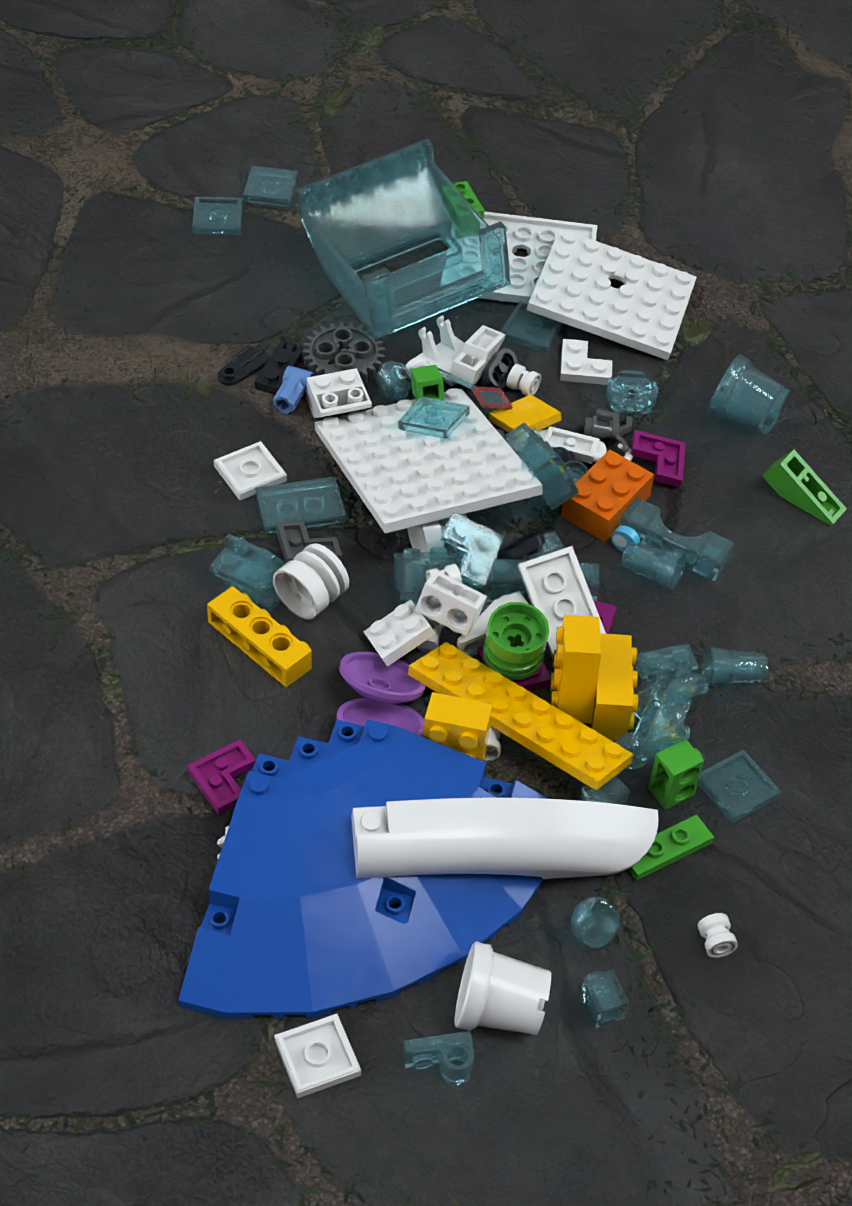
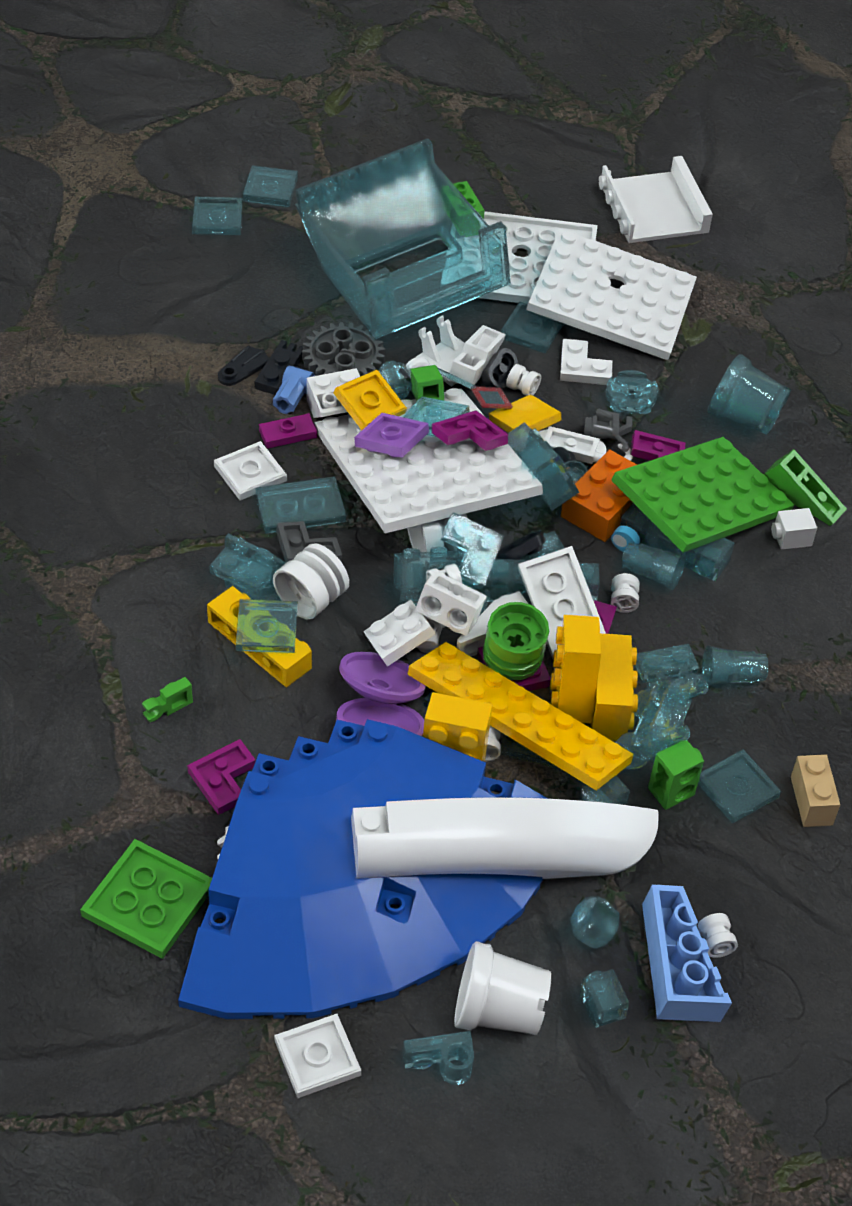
(147, 898): none -> bright green plate
(171, 699): none -> bright green plate
(267, 626): none -> clear light blue tile
(287, 430): none -> magenta plate
(369, 397): none -> yellow tile
(391, 435): none -> medium lavender plate
(472, 426): none -> magenta plate
(625, 592): none -> white wheel
(657, 204): none -> white panel
(672, 846): bright green plate -> none
(680, 966): none -> light blue wedge
(702, 493): none -> bright green plate
(794, 528): none -> white brick
(815, 790): none -> tan brick

